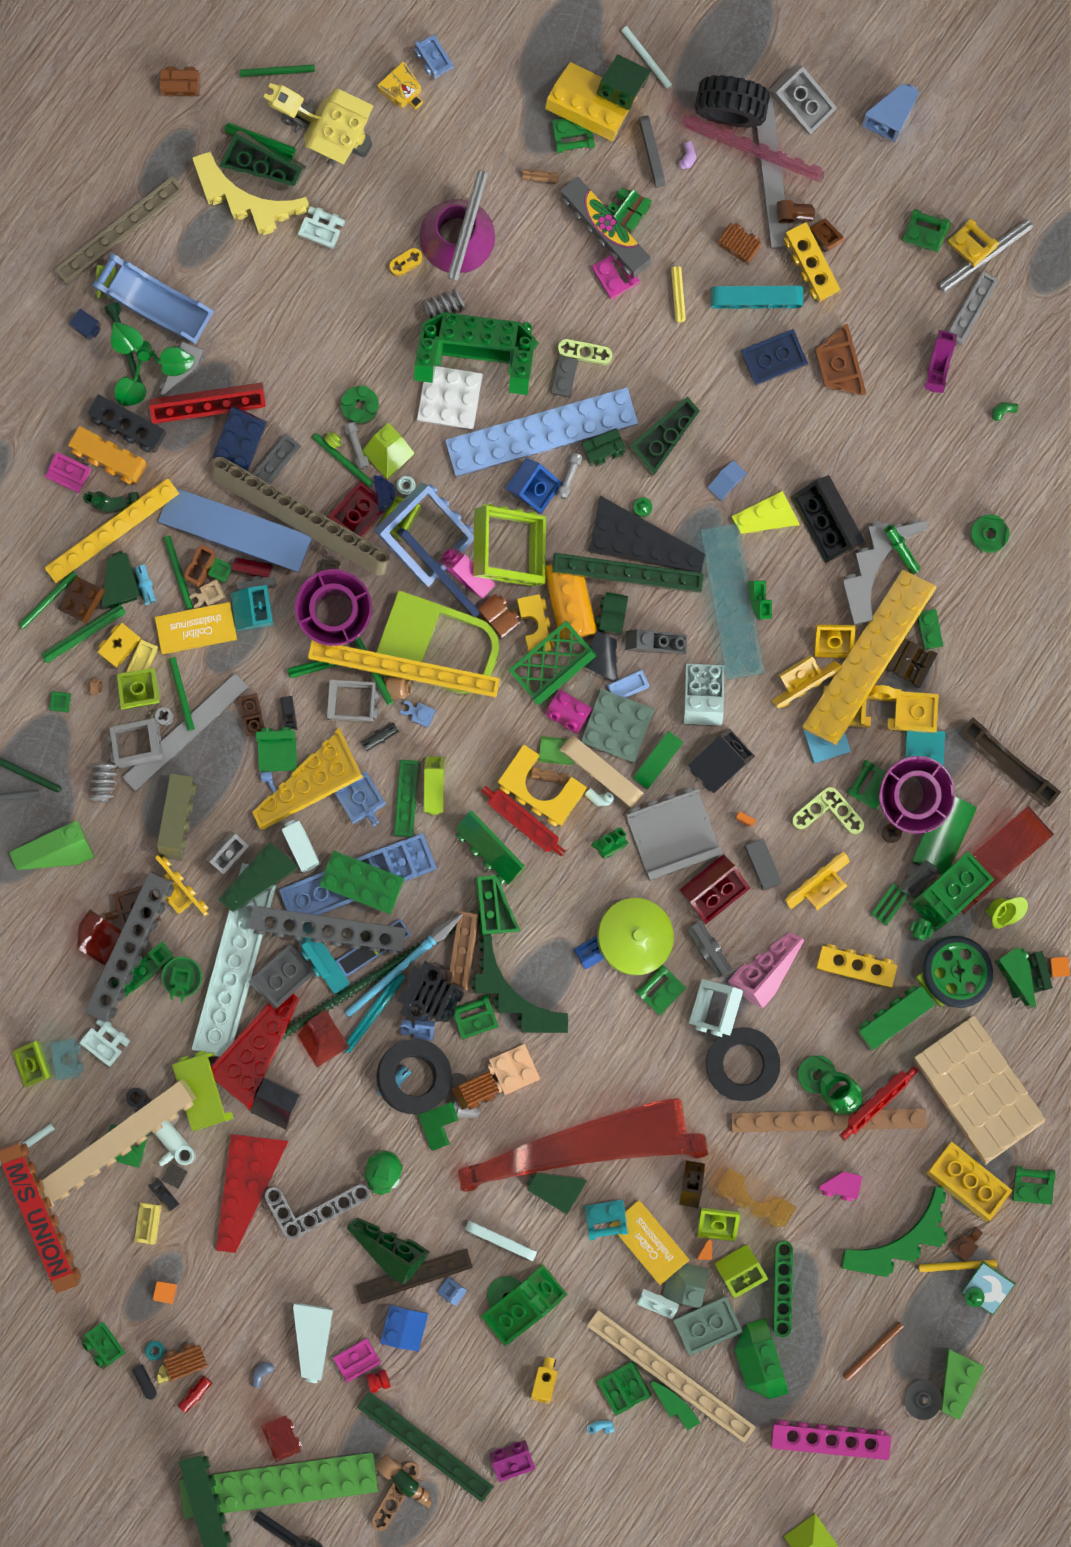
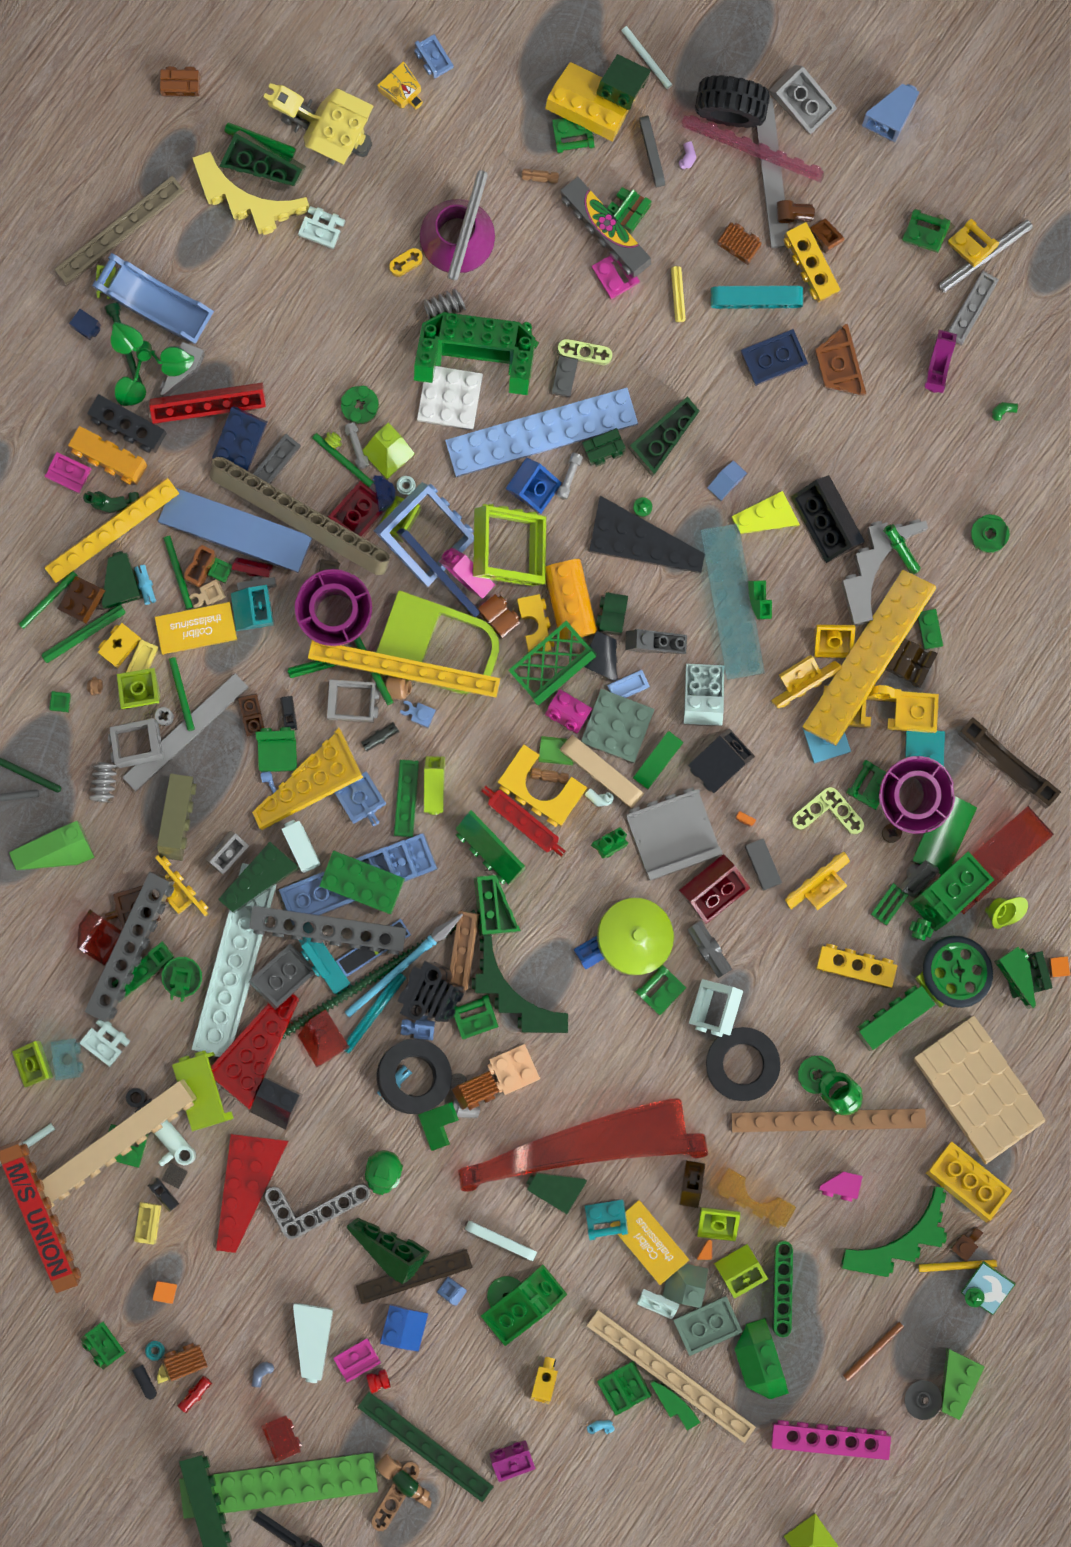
(277, 70): green bar -> none
(627, 572): dark green tile -> none
(764, 975): bright pink wedge -> none
(878, 1102): red plate -> none
(1032, 1191): green plate -> none

